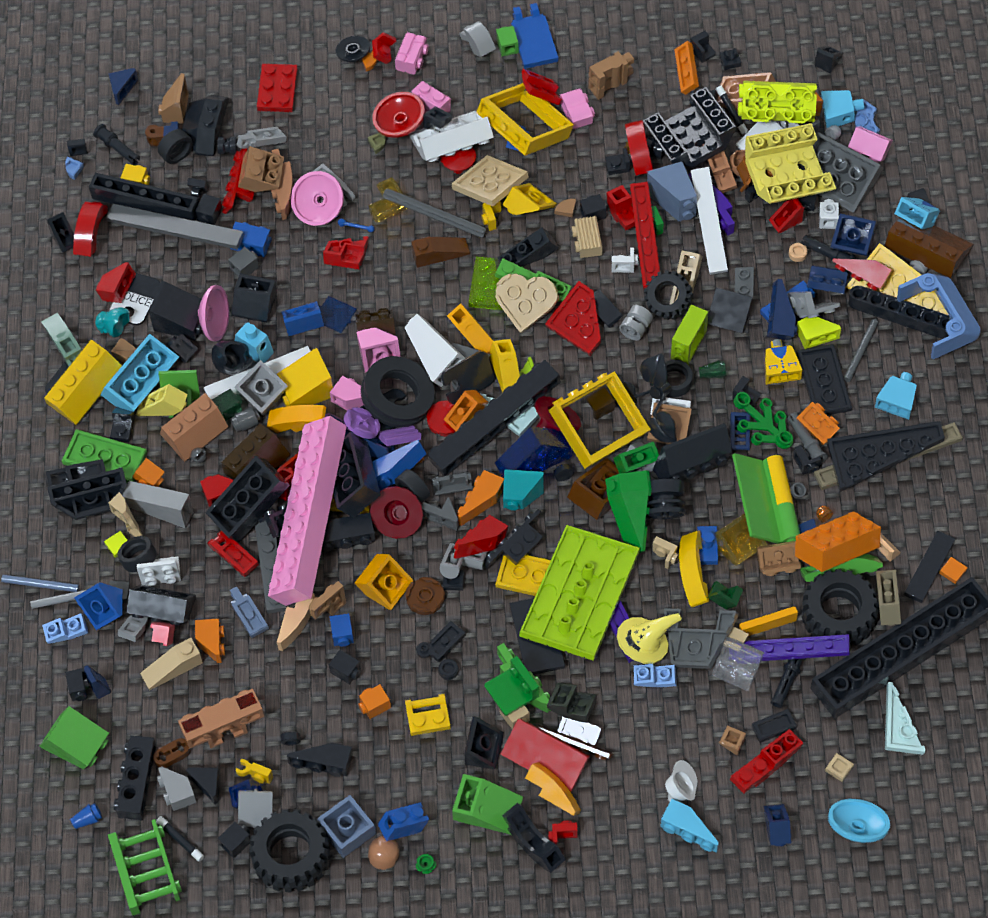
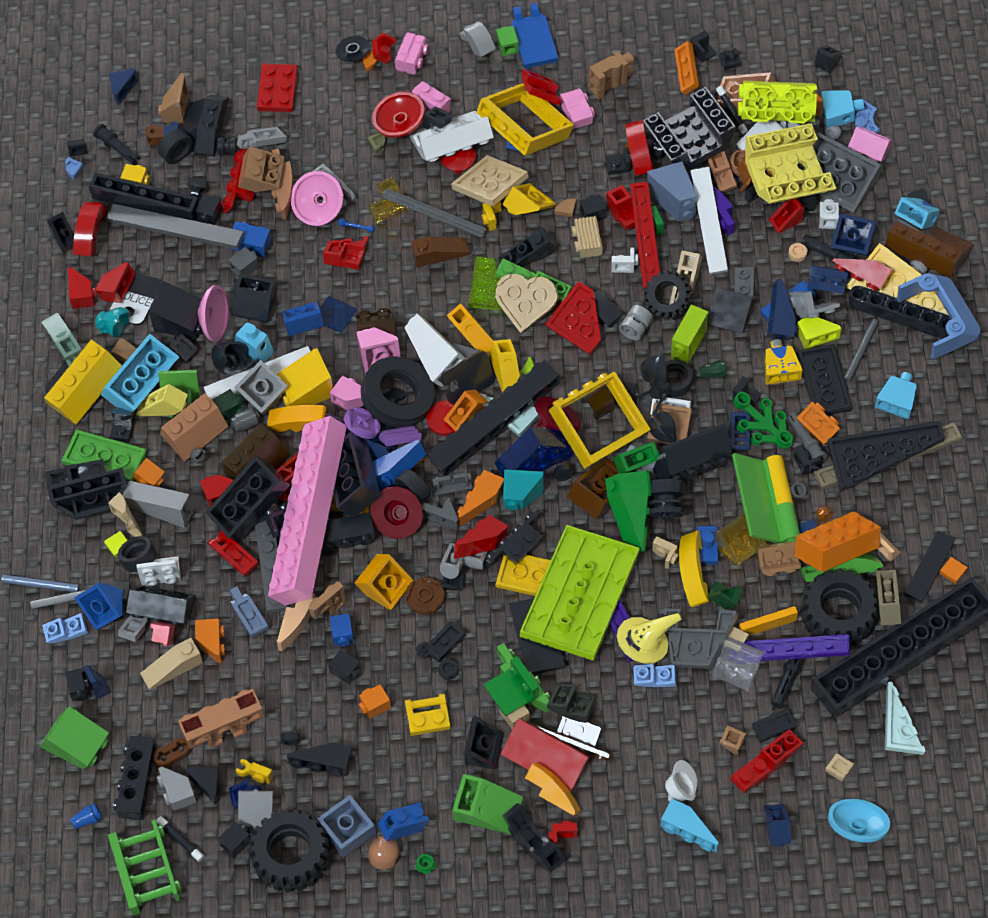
(80, 290): none -> red slope

